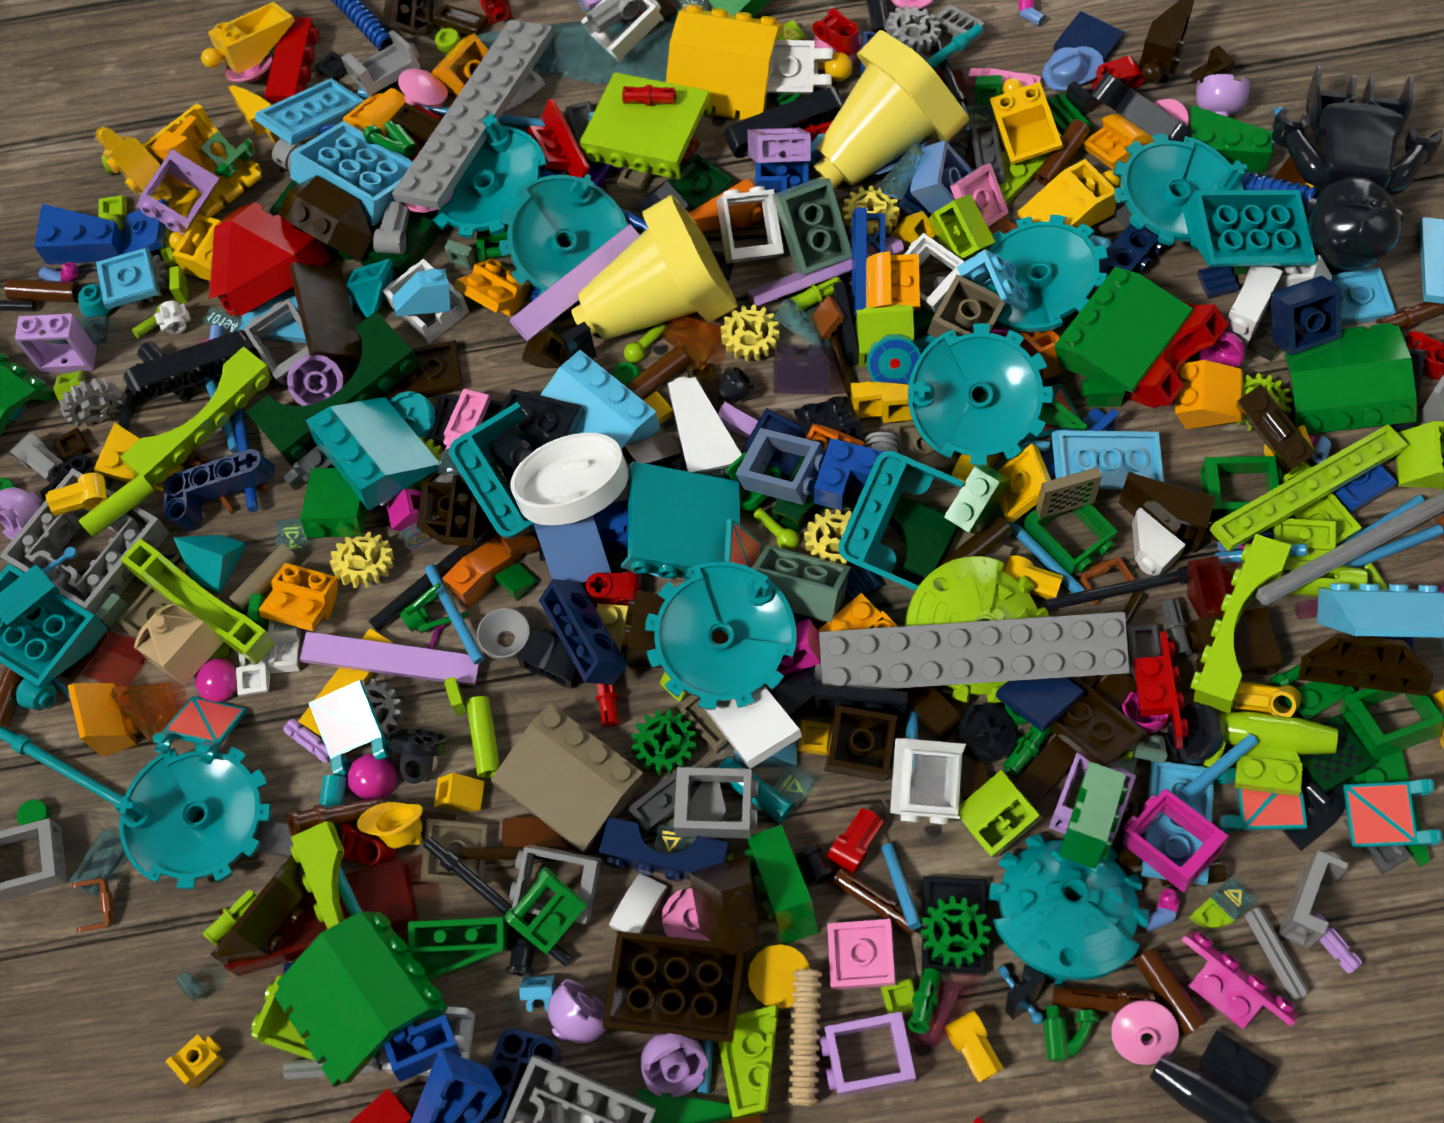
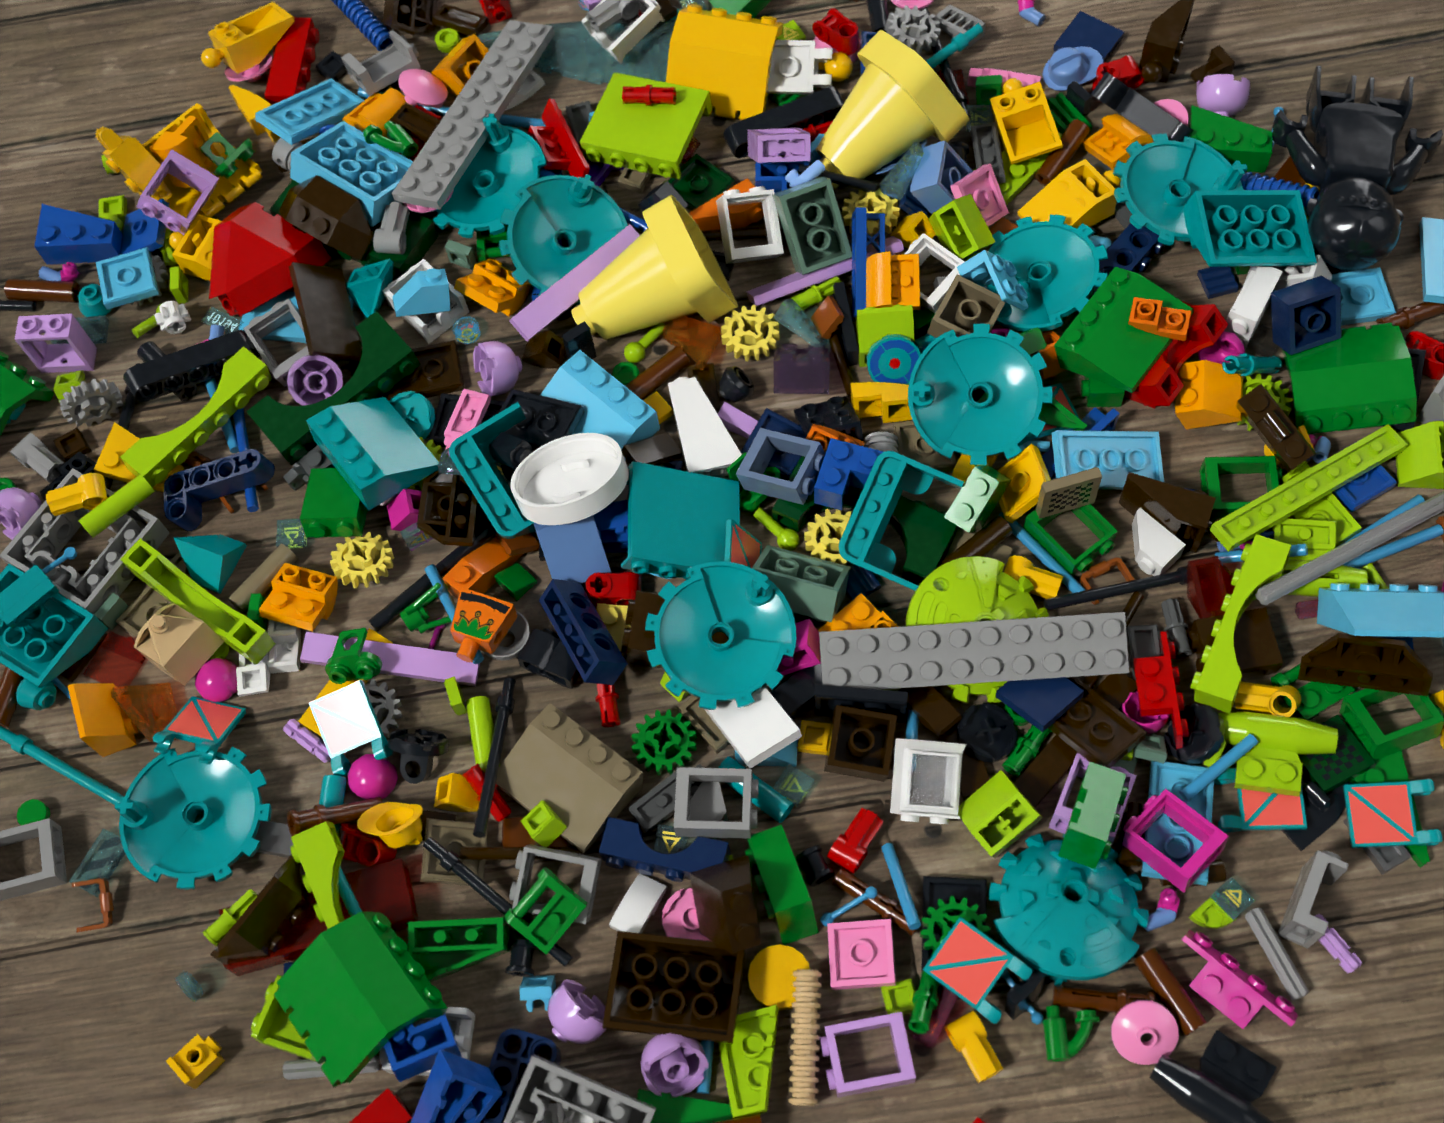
(352, 663): none -> green bracket
(466, 330): none -> clear light blue tile
(480, 623): none -> orange torso
(497, 367): none -> lavender cylinder
(499, 807): none -> red axle
(504, 708): none -> black bar
(543, 824): none -> lime slope
(809, 174): none -> light blue arm
(843, 180): none -> black bar
(871, 892): none -> dark azure hinge
(971, 965): none -> coral flag
(1033, 340): none -> green slope
(1159, 320): none -> orange slope
(1248, 364): none -> teal pin

